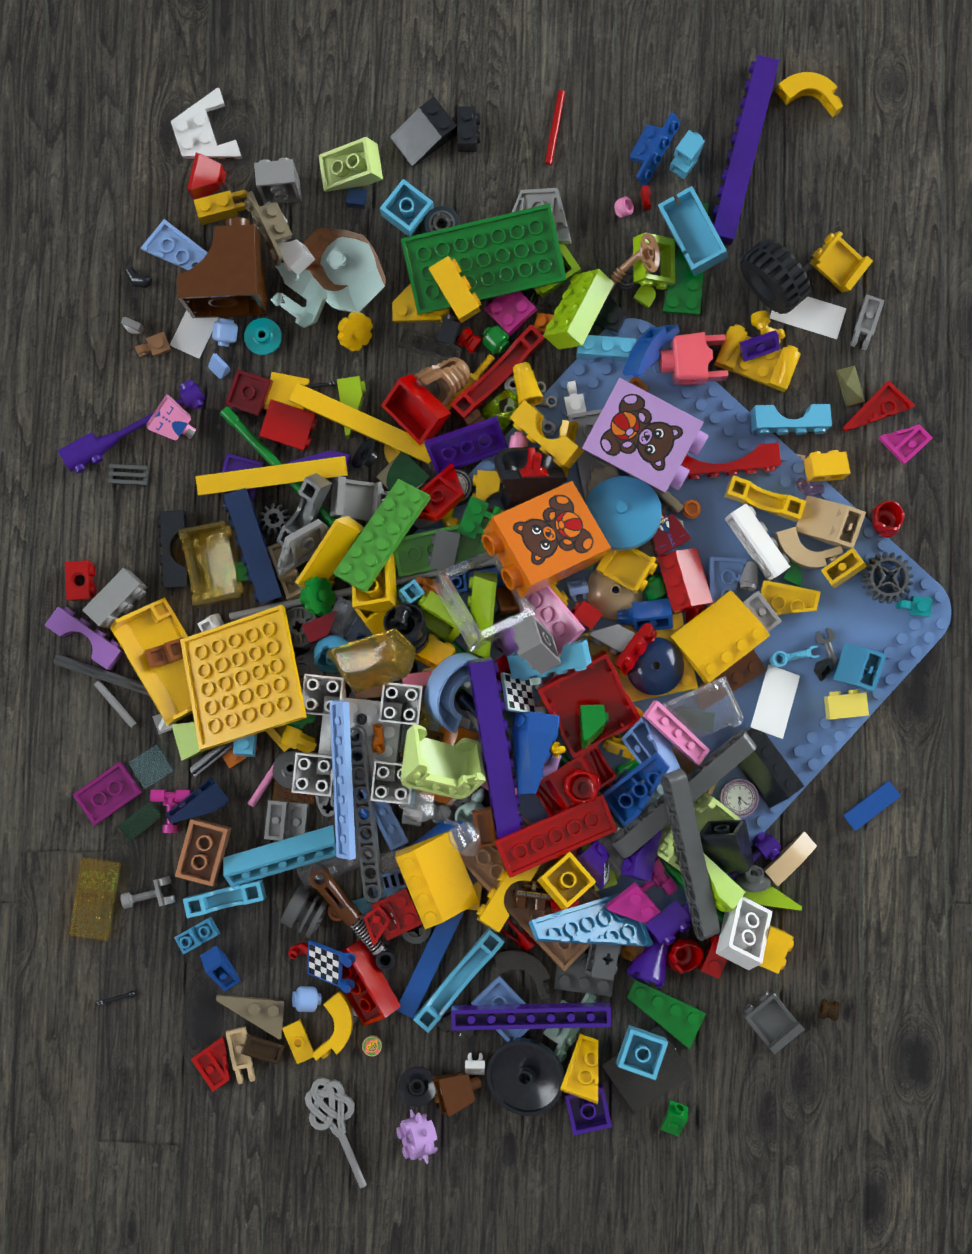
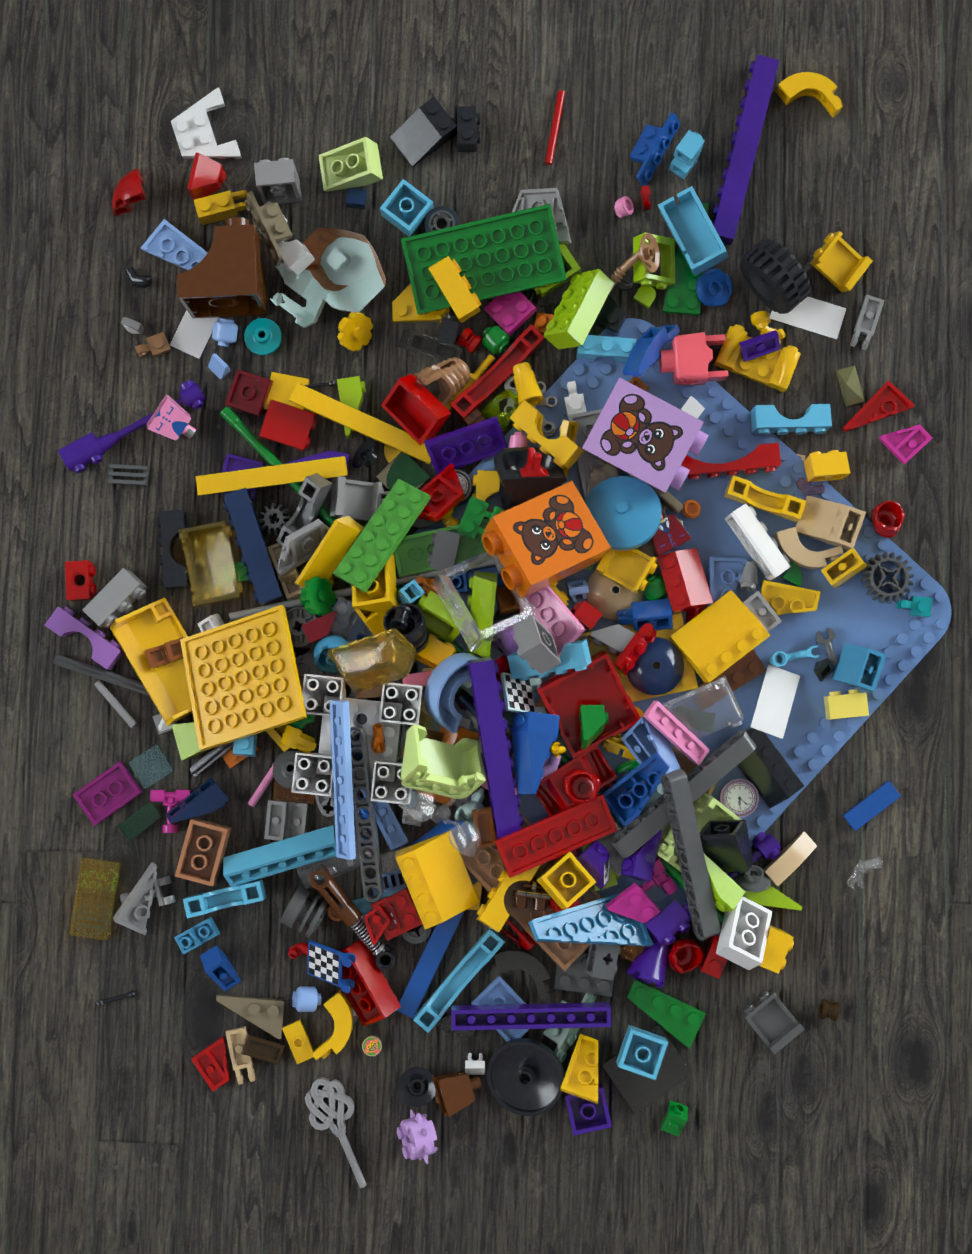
(128, 191): none -> red brick
(136, 907): none -> light grey wing
(693, 407): none -> white slope
(713, 288): none -> blue tile
(862, 868): none -> clear piece

